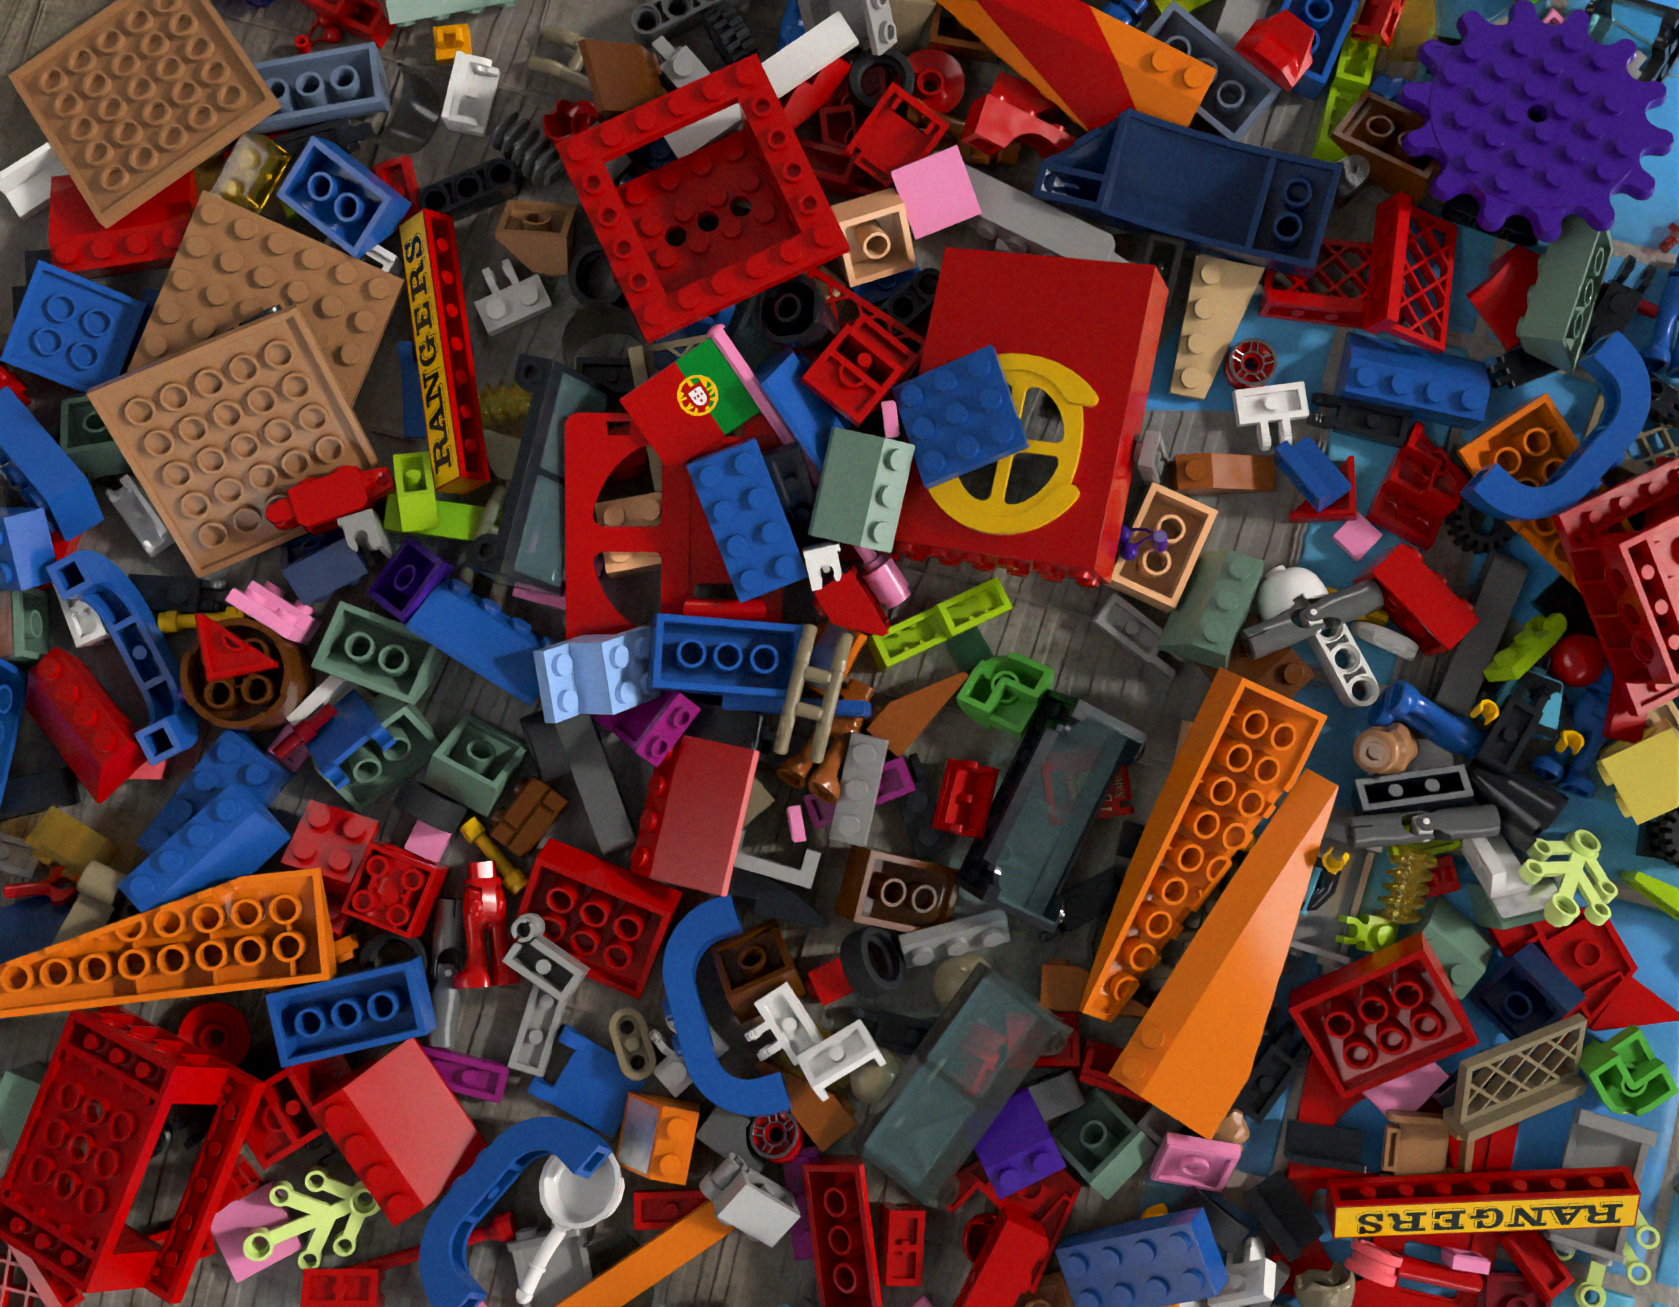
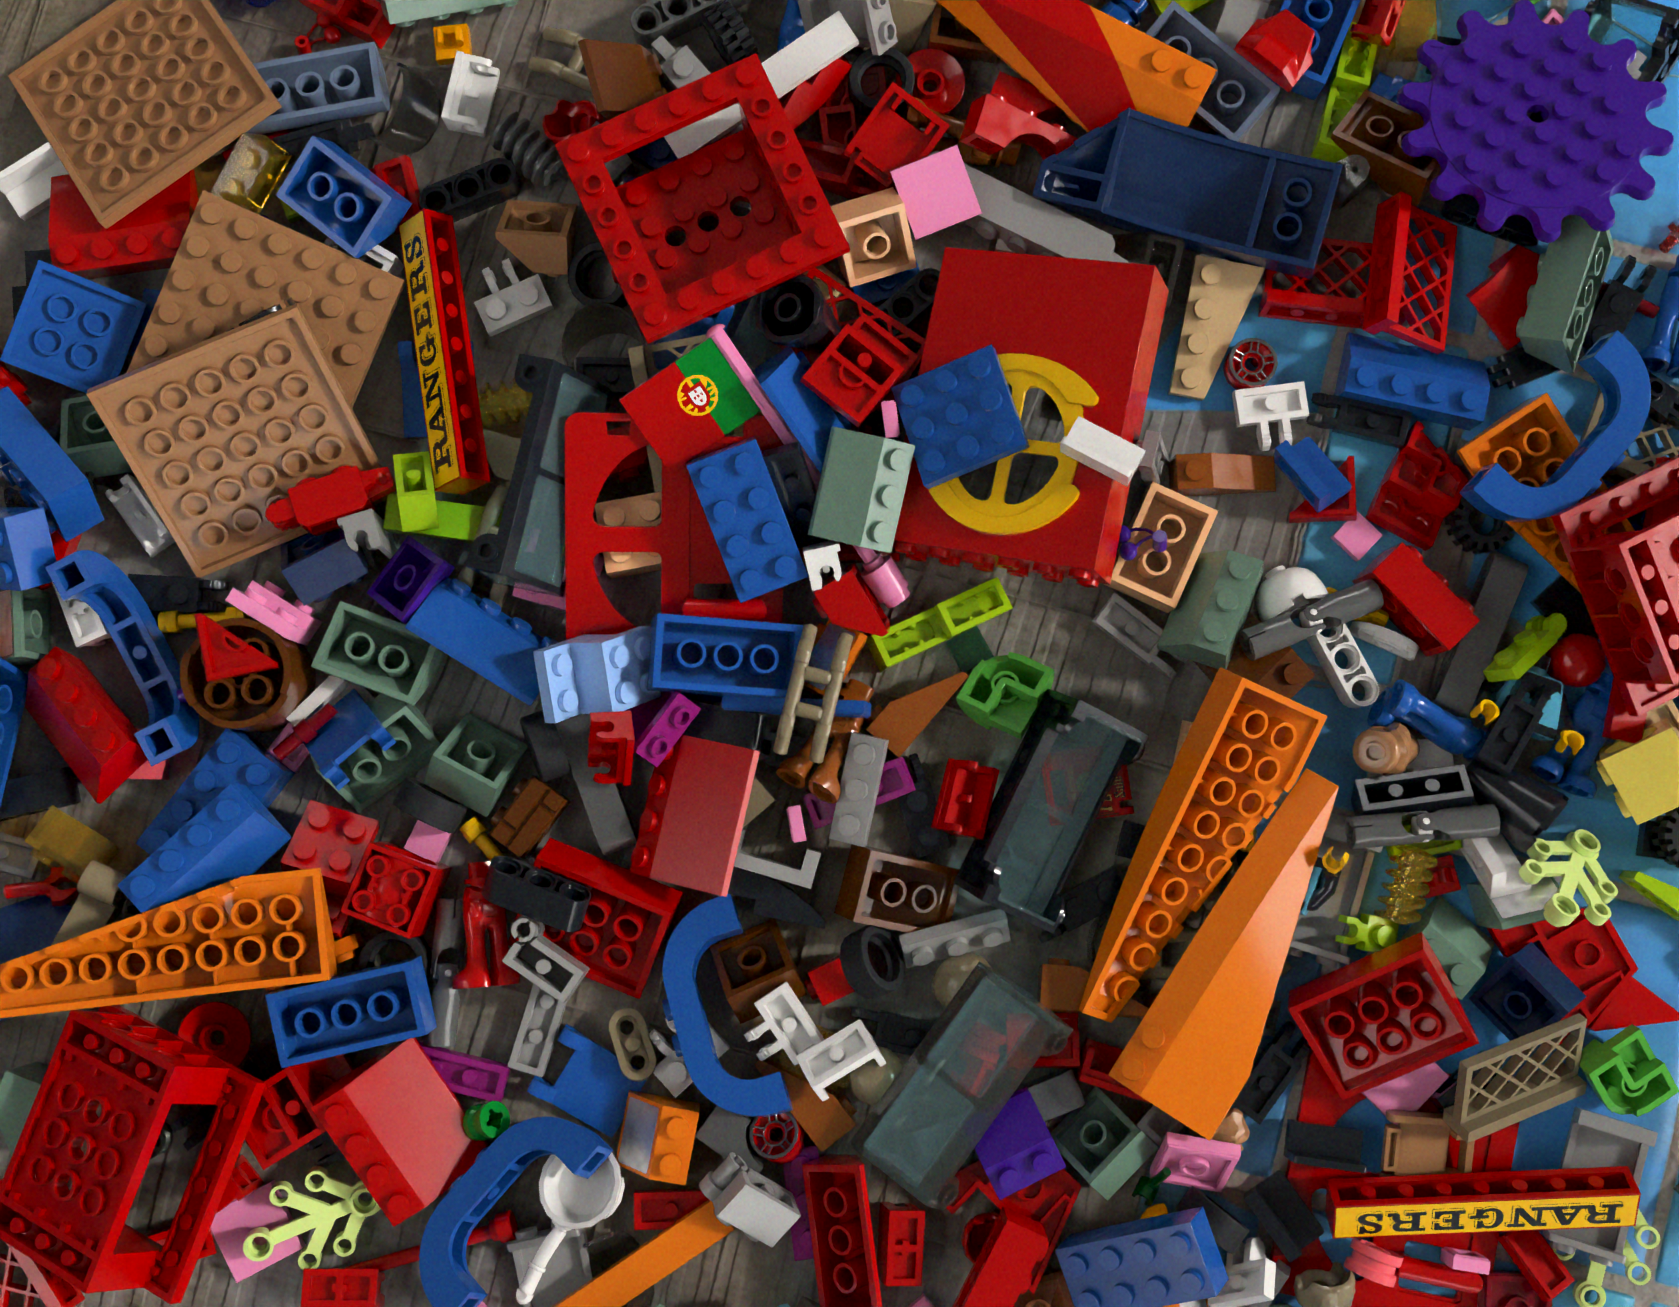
(476, 1120): none -> green wheel
(536, 893): none -> black beam
(611, 746): none -> red hinge
(1102, 451): none -> white panel
(1149, 1187): none -> dark green hand

